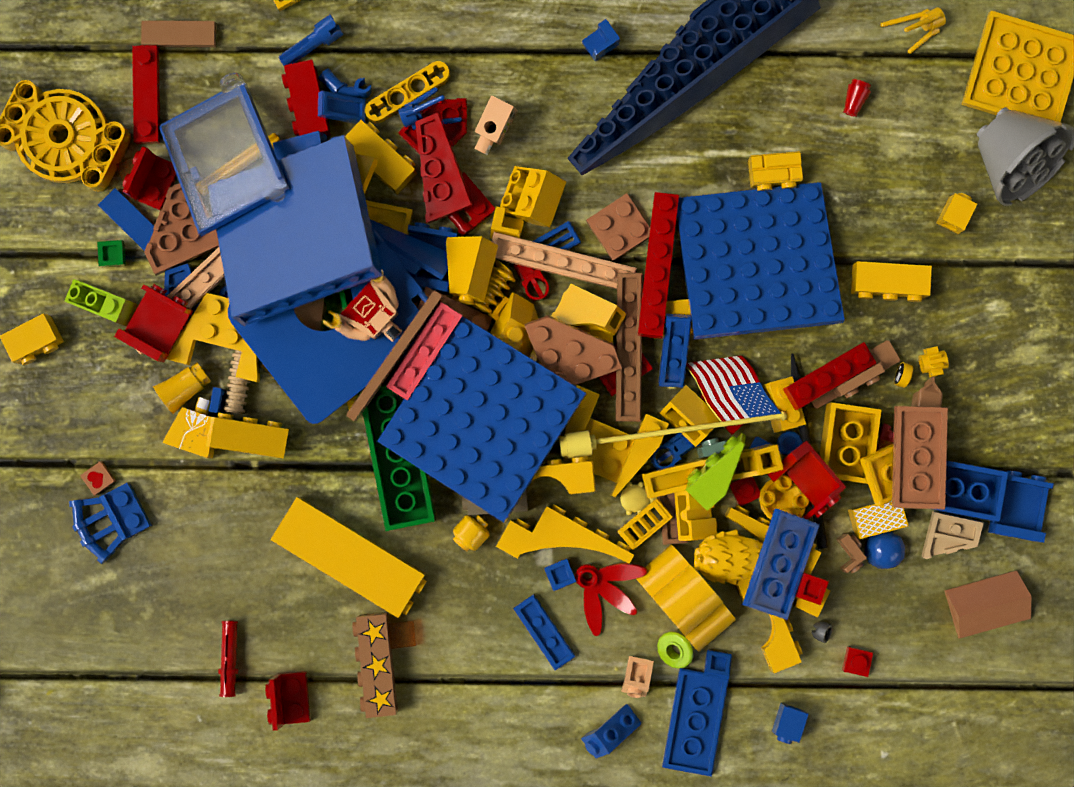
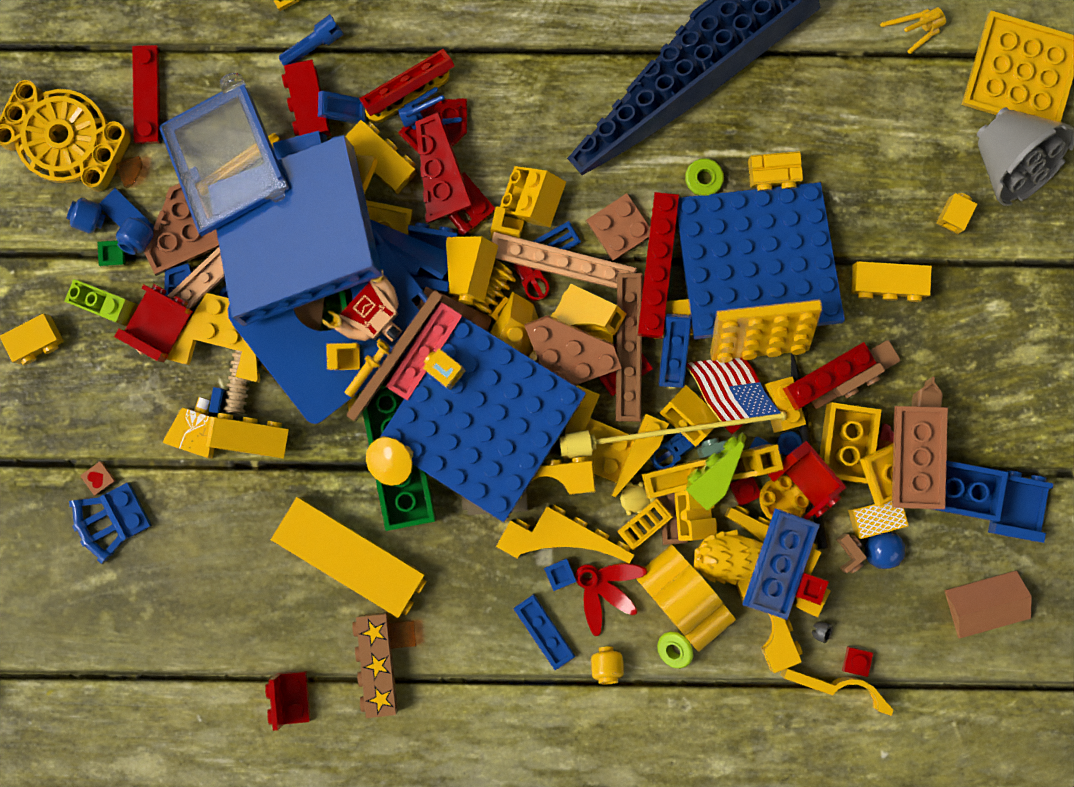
(85, 215): none -> blue head
(134, 235): none -> blue head
(149, 179): red bracket -> none
(178, 33): medium nougat tile -> none
(182, 387): yellow plant -> none
(228, 659): red pin -> none
(338, 87): blue piece -> none
(343, 356): none -> yellow panel
(367, 368): none -> yellow piece
(389, 460): none -> yellow dish
(407, 82): none -> red plate
(443, 368): none -> yellow brick
(471, 532): yellow head -> none
(496, 113): light nougat torso -> none
(601, 40): blue panel -> none
(607, 665): none -> yellow head
(612, 732): blue bracket -> none
(637, 677): light nougat bracket -> none
(695, 723): blue tile -> none
(712, 168): none -> lime piece
(717, 665): blue tile -> none
(764, 331): none -> yellow plate
(789, 723): blue brick -> none
(831, 687): none -> yellow piece
(856, 96): red cone -> none
(903, 375): yellow tile -> none
(933, 361): yellow gear -> none
(950, 533): tan wing -> none

